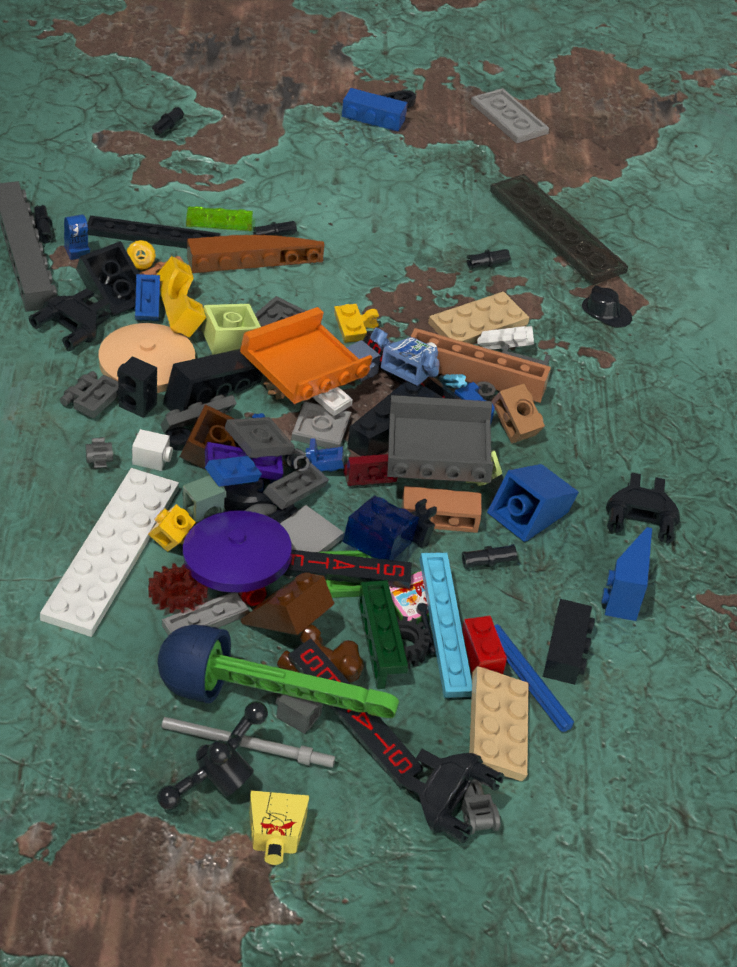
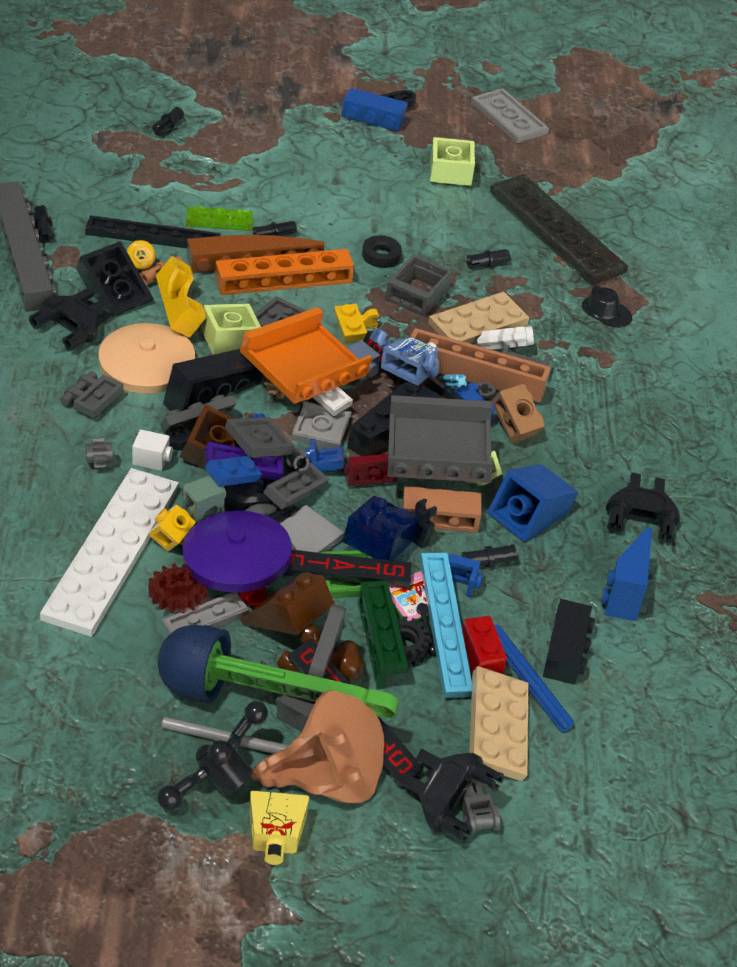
(76, 236): blue leg -> none
(137, 386): black brick -> none
(147, 297): blue plate -> none
(283, 271): none -> orange brick
(328, 641): none -> dark grey beam
(333, 755): none -> nougat animal
(381, 242): none -> black tyre
(412, 297): none -> dark grey window
(452, 161): none -> yellowish green brick
(465, 572): none -> blue bracket

